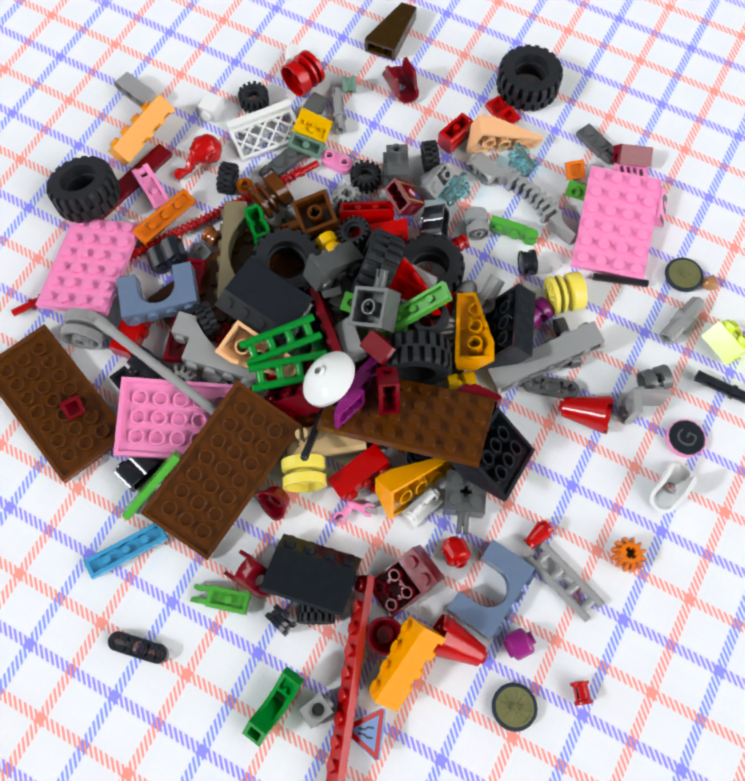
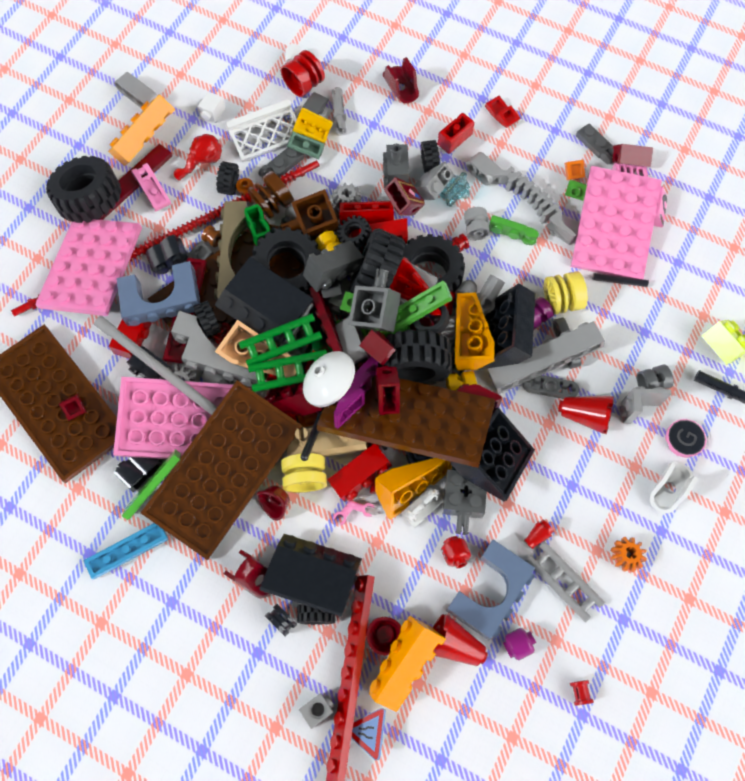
(80, 329): light grey wheel -> none
(122, 372): black plate -> none
(126, 637): black beam -> none
(164, 216): orange plate -> none
(223, 599): bright green hinge -> none
(250, 90): black tyre -> none
(273, 707): green arch -> none
(335, 161): bright pink plate -> none
(349, 84): sand green wheel -> none
(365, 168): black tyre -> none
(392, 32): dark brown slope -> none
(406, 580): dark red slope -> none
(435, 221): black brick -> none
(494, 133): light nougat wedge -> none
(514, 707): olive wheel -> none
(521, 160): clear light blue hips -> none
(527, 262): black wheel -> none
(531, 61): black tyre -> none
(682, 320): light grey piece -> none
(684, 274): olive wheel -> none
(709, 283): medium nougat hinge -> none

